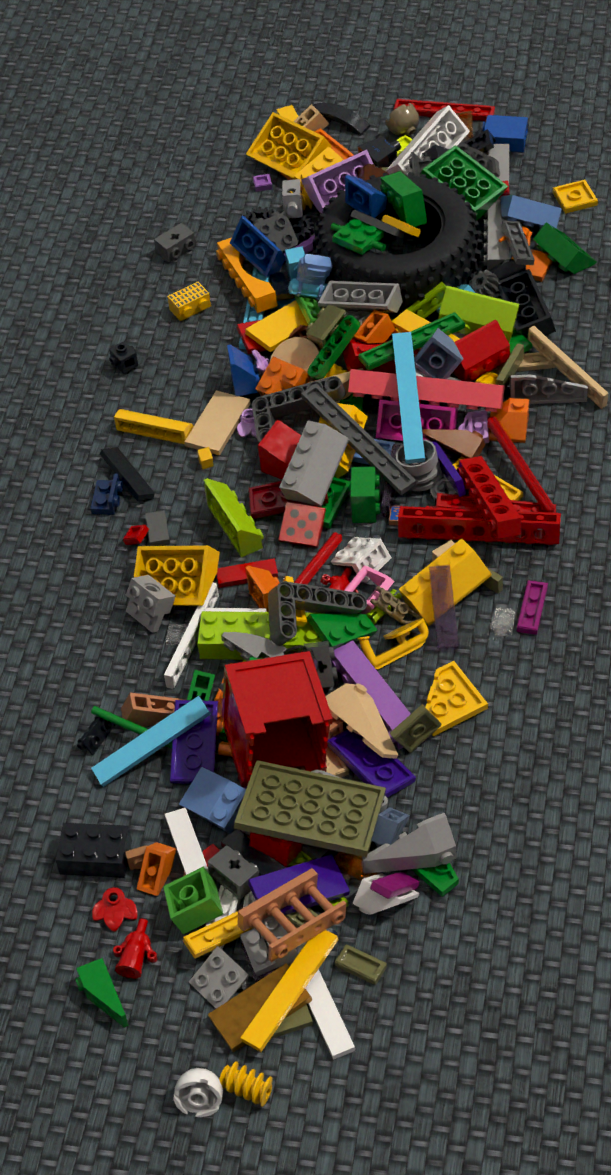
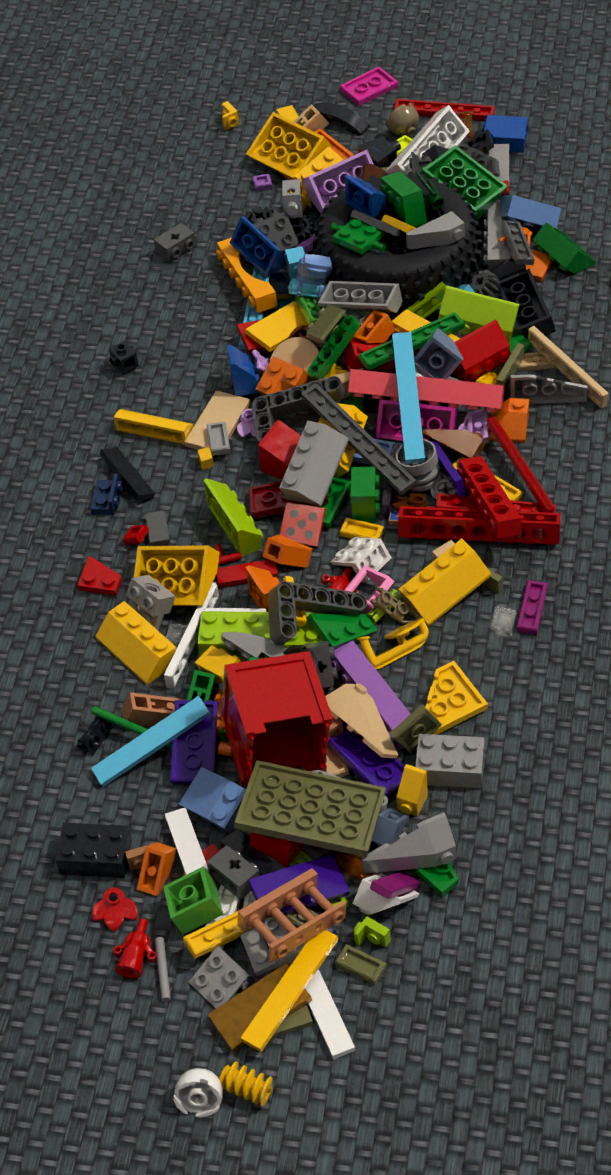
(99, 578): none -> red wing
(100, 989): green slope -> none
(135, 642): none -> yellow slope
(162, 969): none -> light grey bar
(189, 301): yellow brick -> none
(213, 662): none -> yellow brick
(218, 438): none -> light grey tile
(226, 558): none -> red piece
(229, 116): none -> yellow bracket
(287, 551): none -> orange slope
(319, 559): red axle -> none
(356, 528): none -> yellow tile
(369, 86): none -> dark pink tile
(373, 930): none -> lime bracket
(412, 790): none -> yellow slope
(414, 500): none -> reddish brown plate
(433, 198): none -> dark green plant
(437, 232): none -> light grey slope
(443, 607): tile -> none
(451, 760): none -> light grey brick
(575, 196): yellow tile -> none

